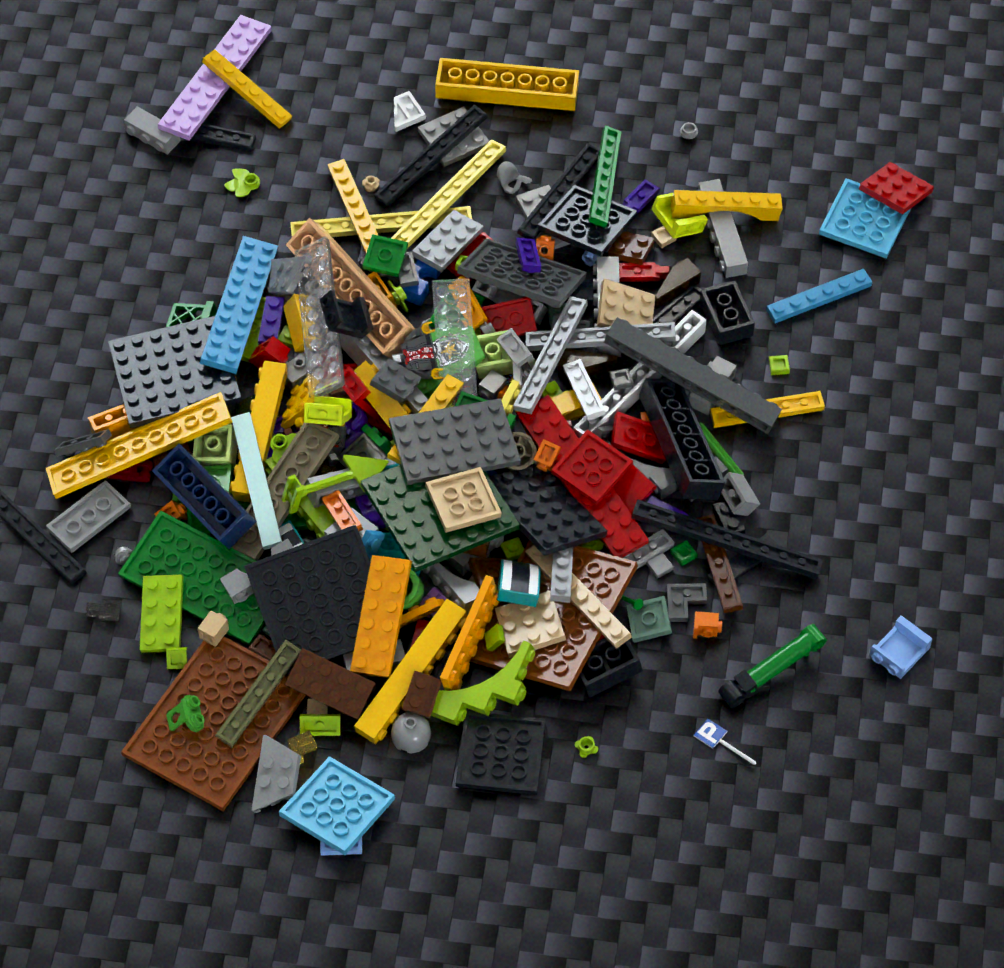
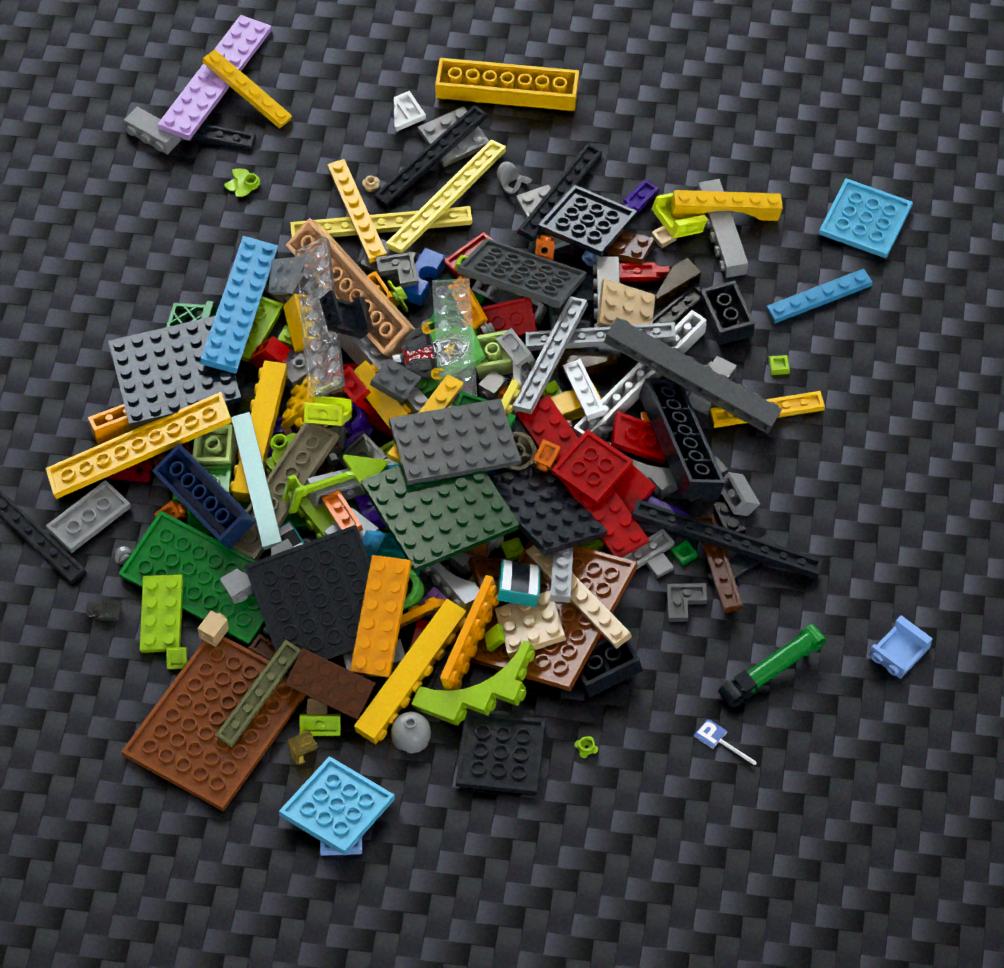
(83, 443): dark grey plate -> none
(189, 713): bright green bracket -> none
(271, 318): dark purple plate -> none
(276, 774): light grey wing -> none
(383, 443): green plate -> none
(385, 255): green plate -> none
(421, 694): reddish brown plate -> none
(447, 240): plate -> none
(463, 499): tan plate -> none
(528, 255): dark purple plate -> none
(604, 176): plate -> none
(621, 379): dark grey tile -> none
(637, 604): green pin -> none
(650, 620): sand green plate -> none
(689, 131): light grey plate -> none
(706, 624): orange brick -> none
(719, 451): bright green axle -> none
(896, 188): red plate -> none

